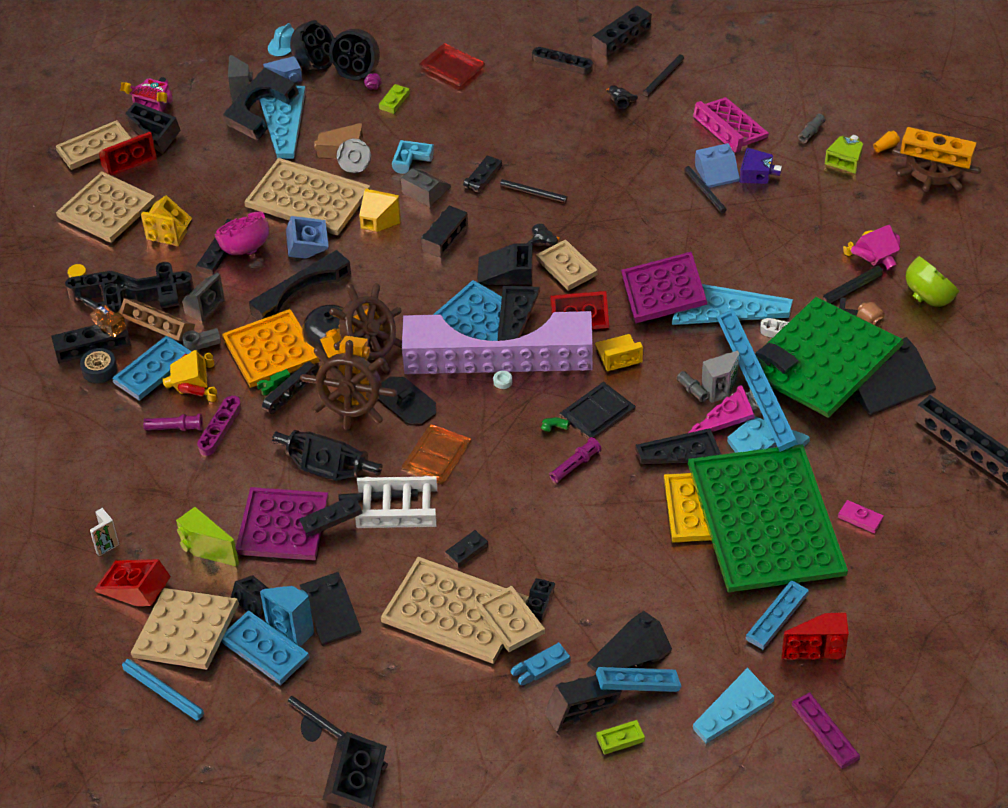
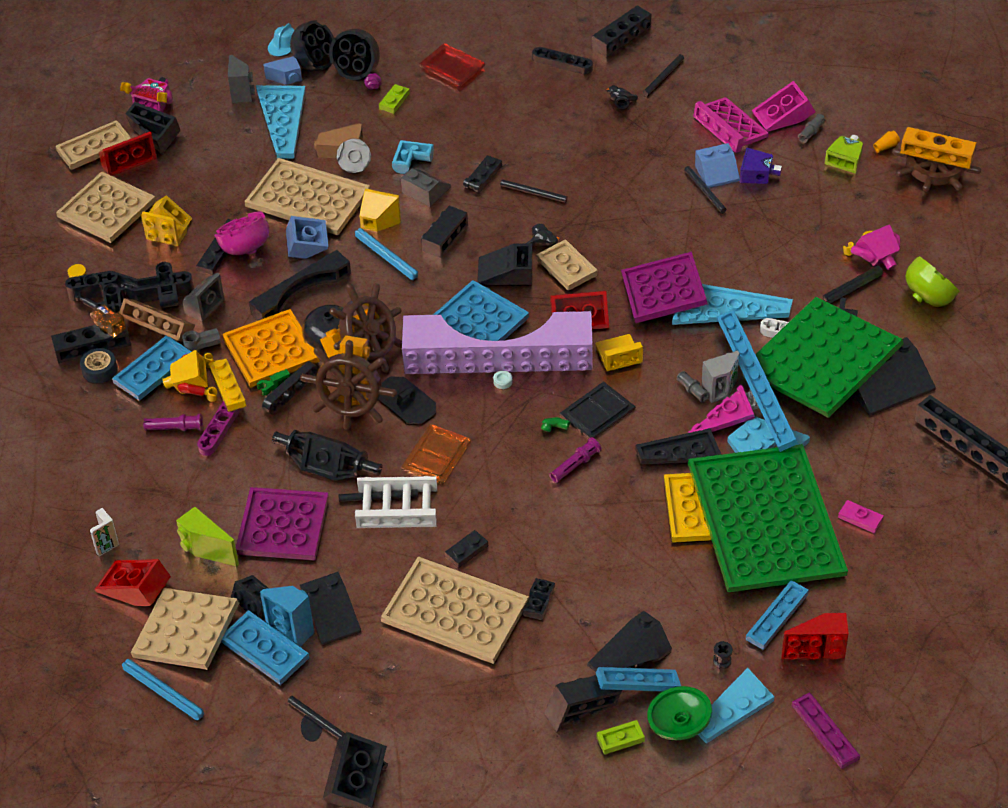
(227, 385): none -> yellow plate
(264, 85): black arch -> none
(331, 516): black plate -> none
(387, 254): none -> dark azure axle
(510, 618): tan plate -> none
(515, 310): black wing -> none
(541, 664): dark azure hinge -> none
(679, 713): none -> green dish
(723, 652): none -> black bush
(777, 356): black slope -> none
(784, 108): none -> dark pink slope
(871, 313): nougat head -> none

